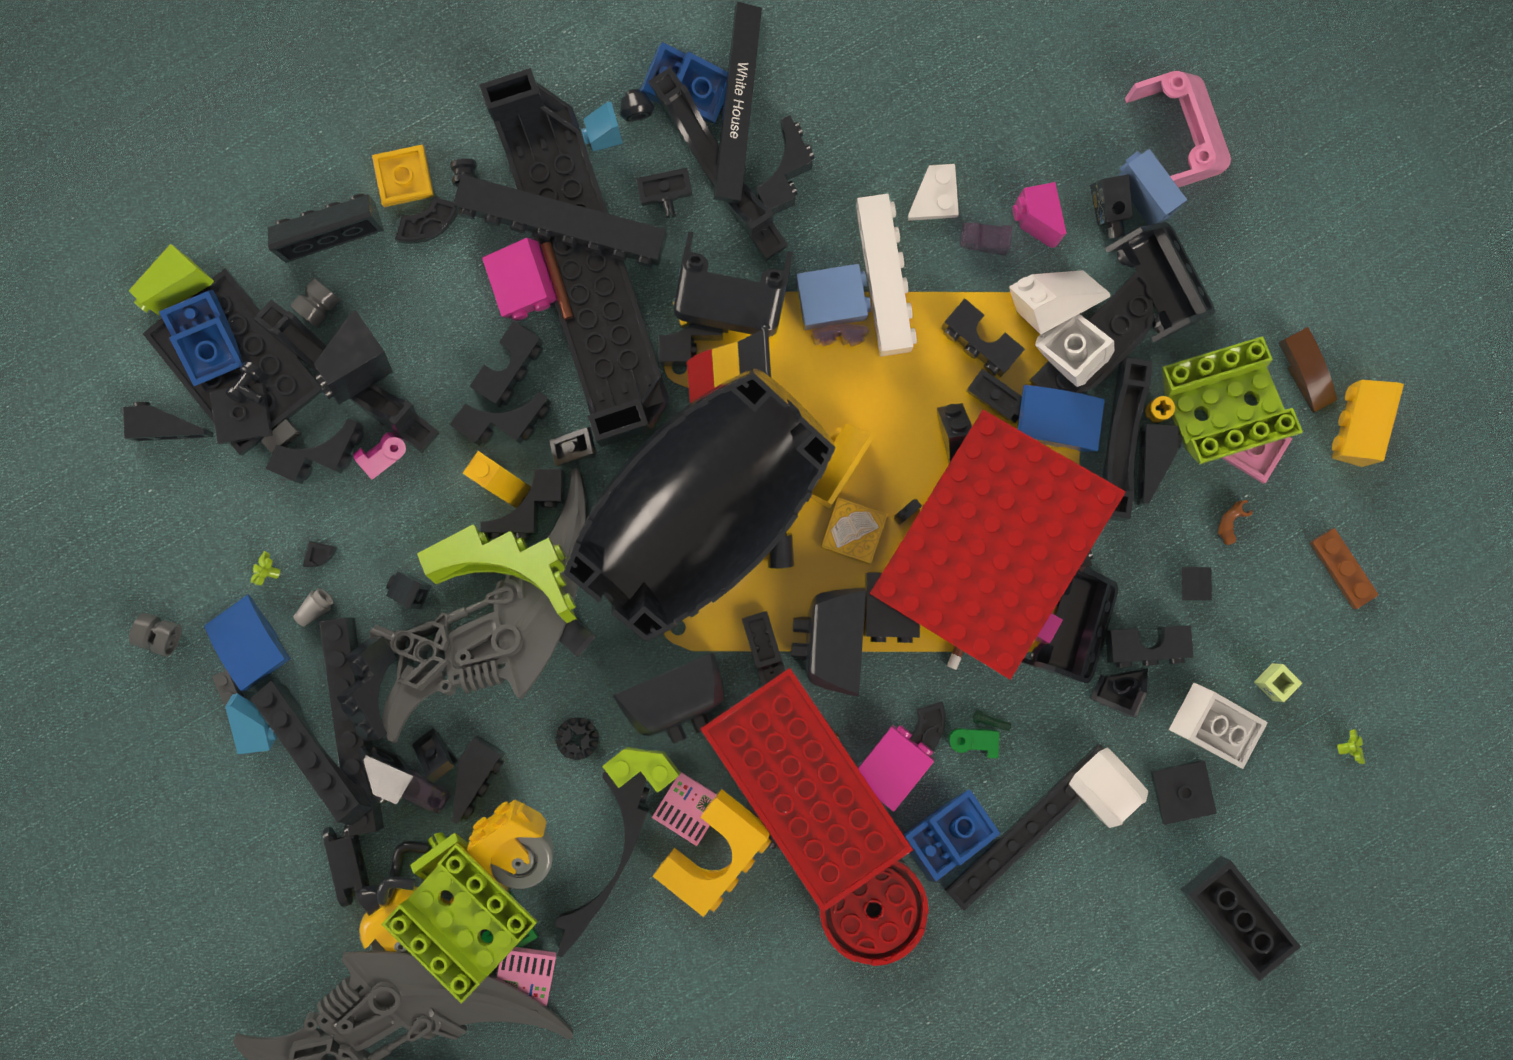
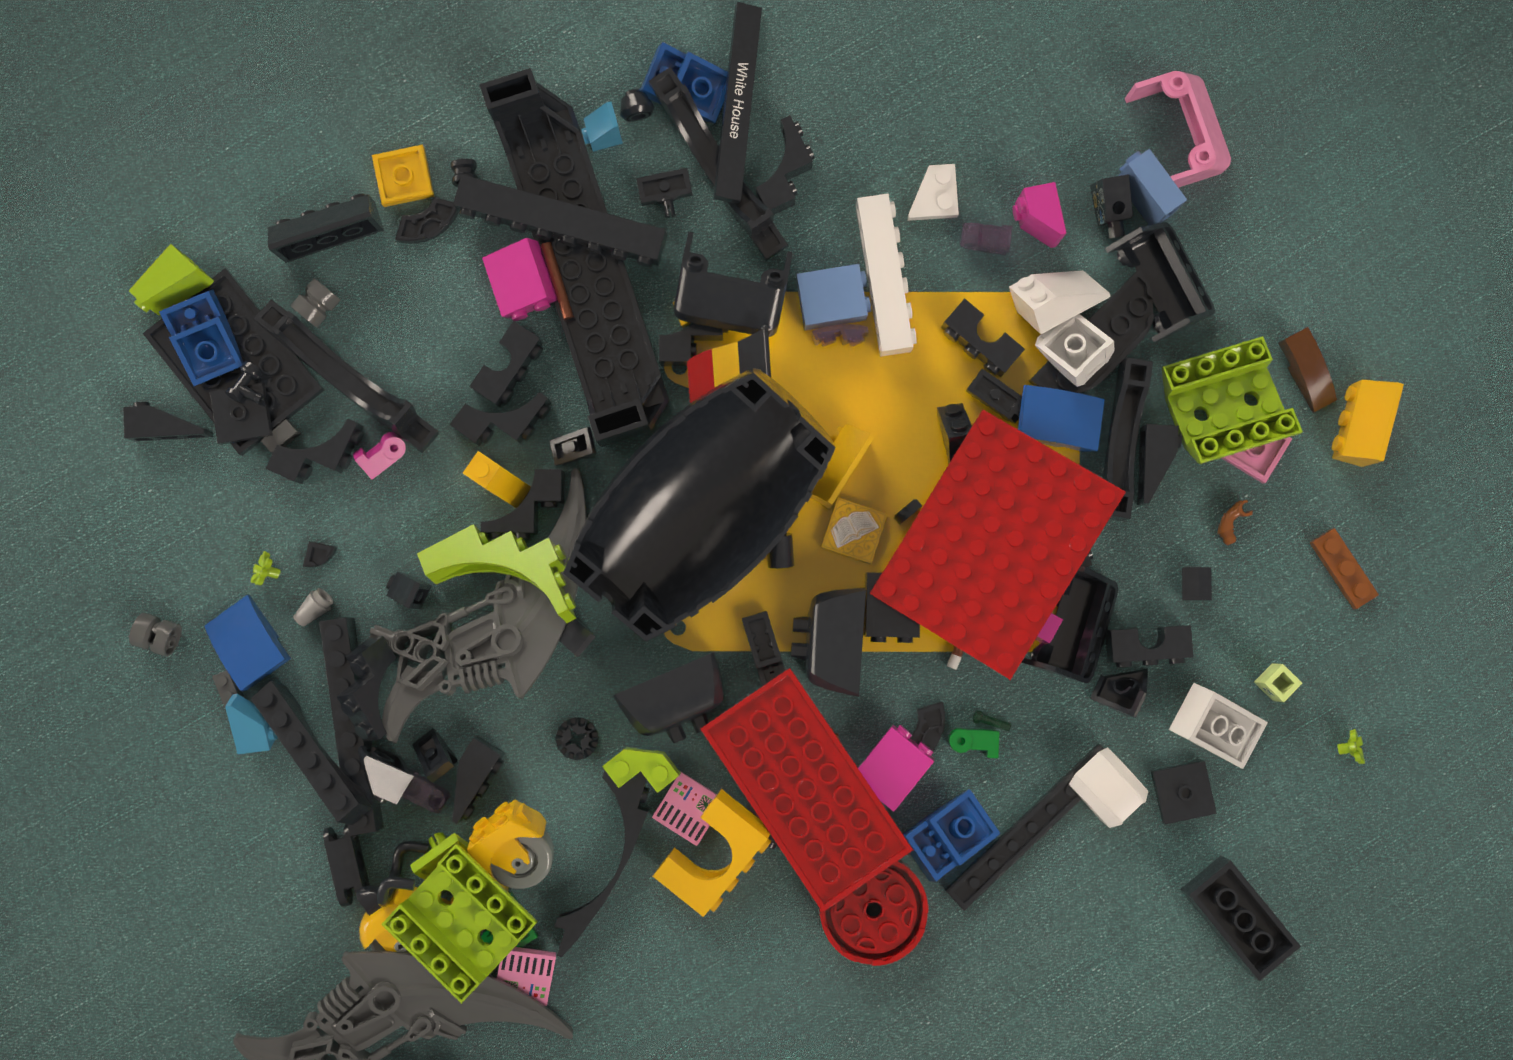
(351, 361): black slope -> none
(1164, 403): yellow bush -> none

